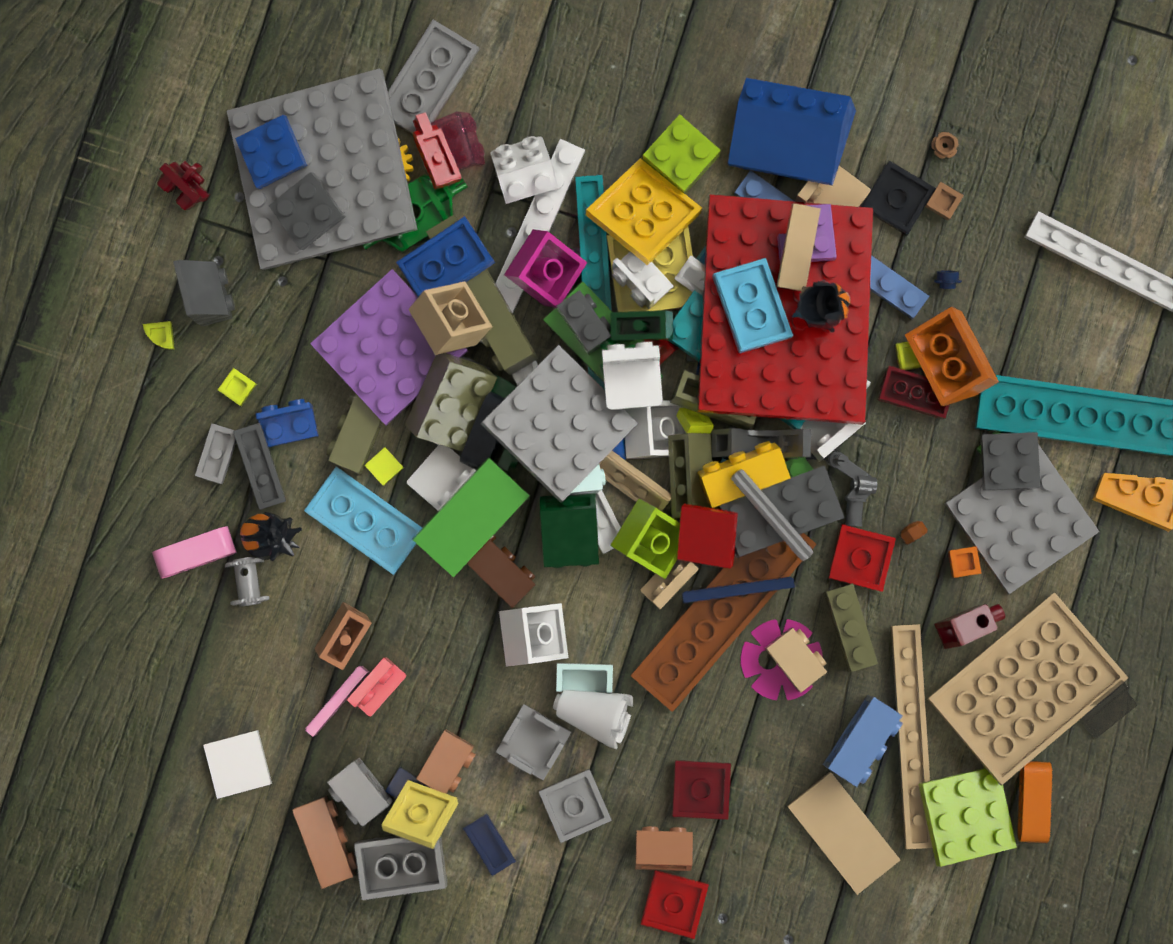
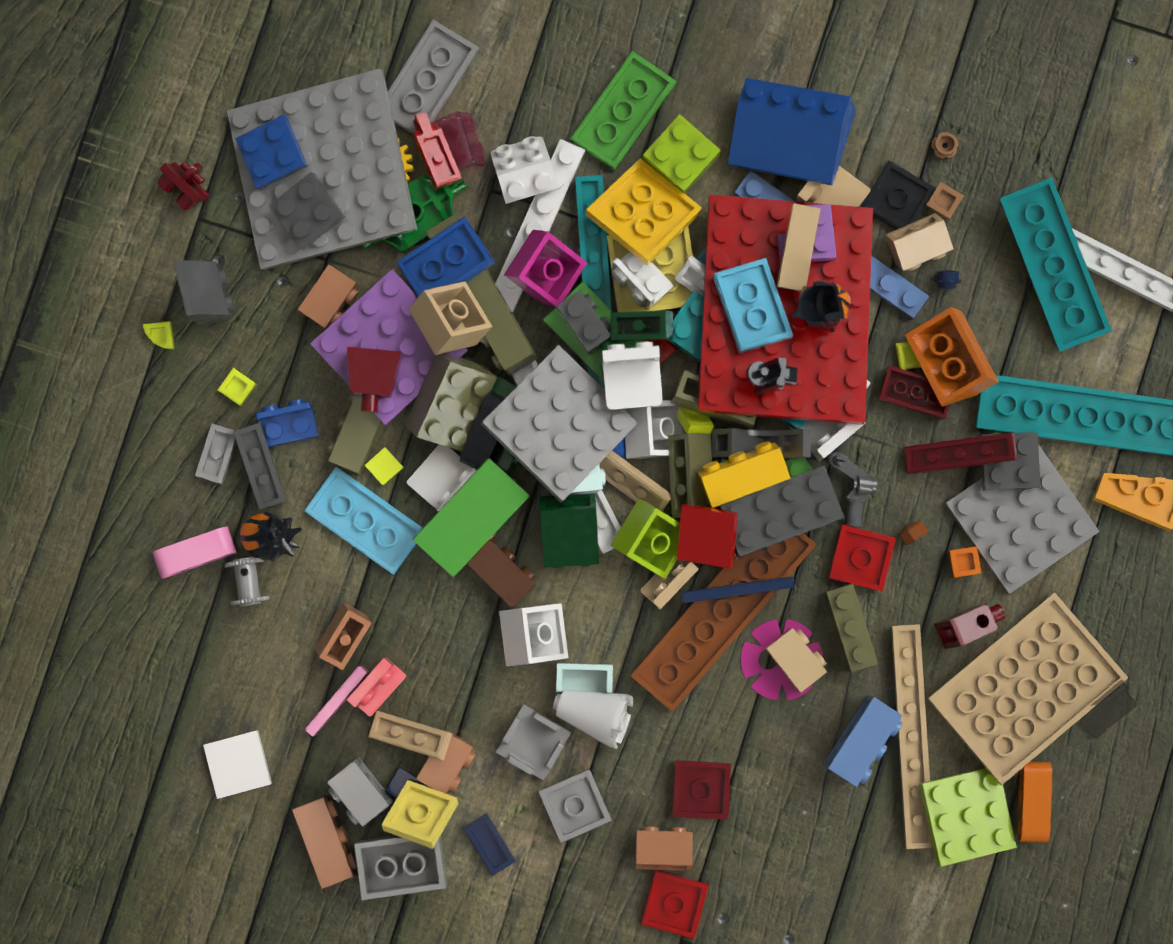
(329, 297): none -> nougat brick
(372, 374): none -> dark red torso
(410, 735): none -> tan tile
(623, 111): none -> bright green tile
(771, 375): none -> black hips
(772, 515): light grey axle -> none
(843, 833): tan tile -> none
(919, 242): none -> tan brick
(960, 453): none -> dark red tile
(1055, 264): none -> teal plate

